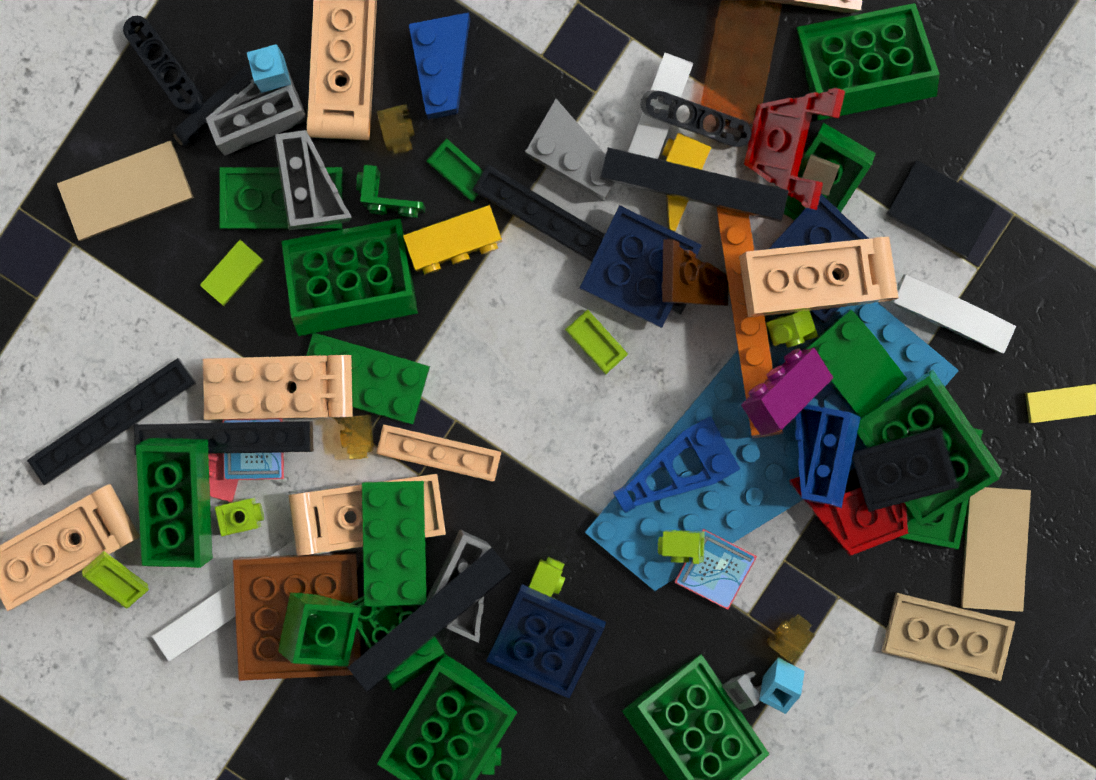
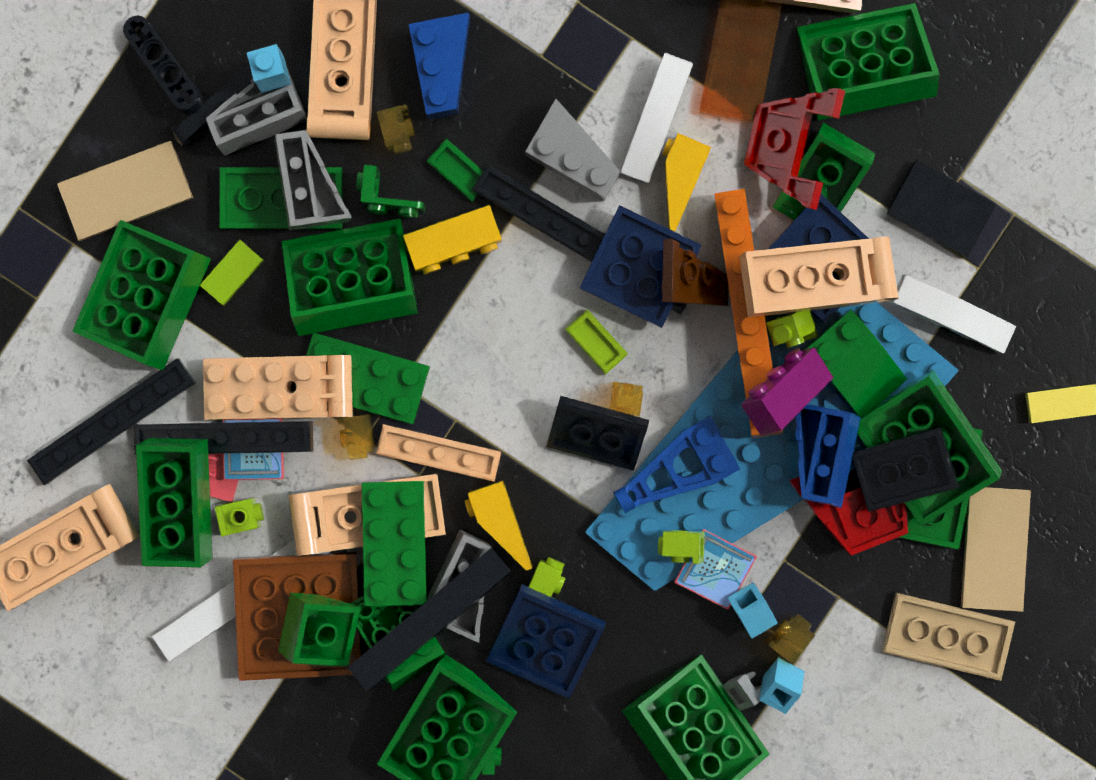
(115, 580): lime tile -> none
(141, 295): none -> green slope
(496, 516): none -> yellow slope
(597, 433): none -> black tile
(626, 398): none -> clear yellow brick
(694, 184): black tile -> none
(695, 121): black beam -> none
(752, 610): none -> medium azure brick
(821, 171): dark tan tile -> none

